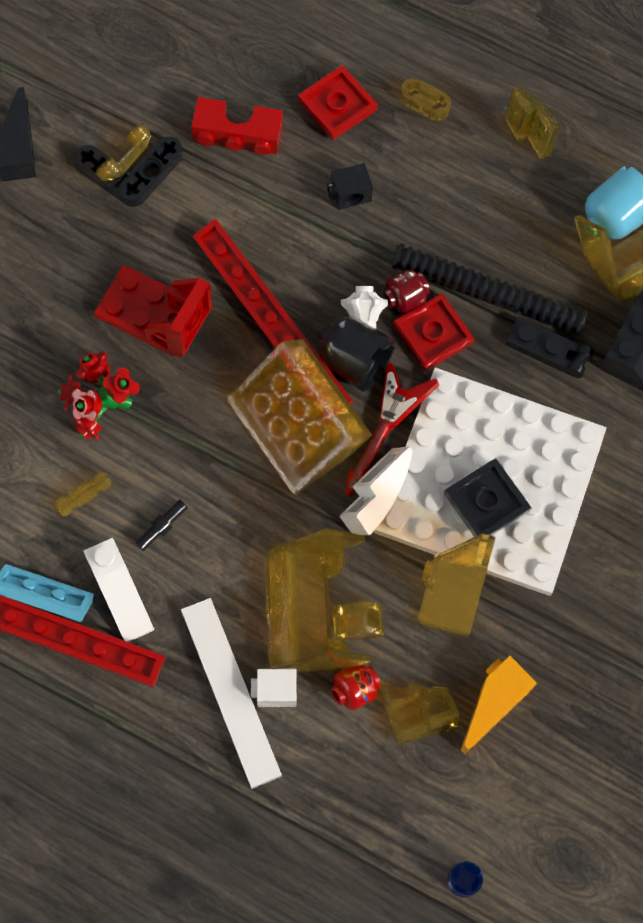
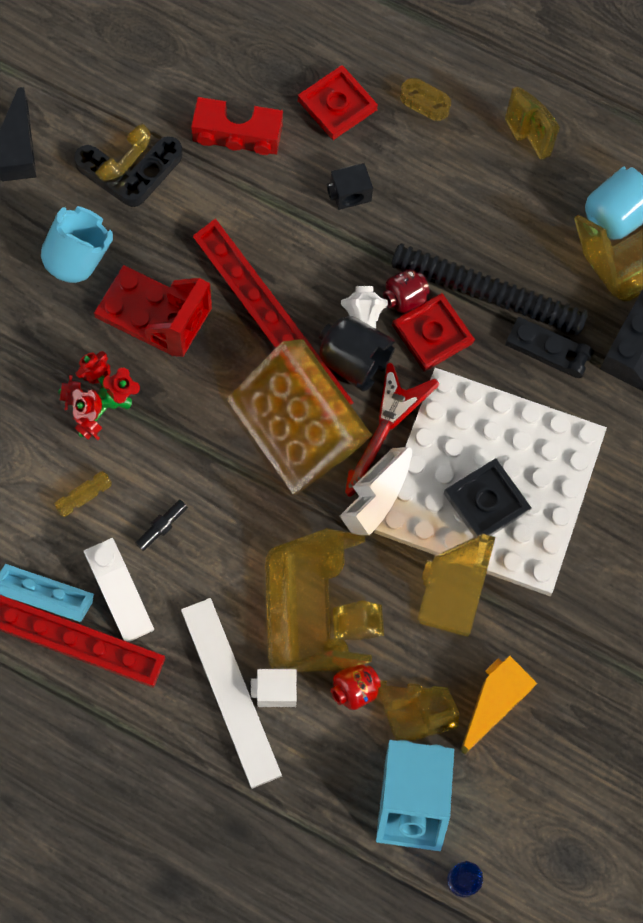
(75, 244): none -> medium azure cylinder
(415, 795): none -> medium azure slope

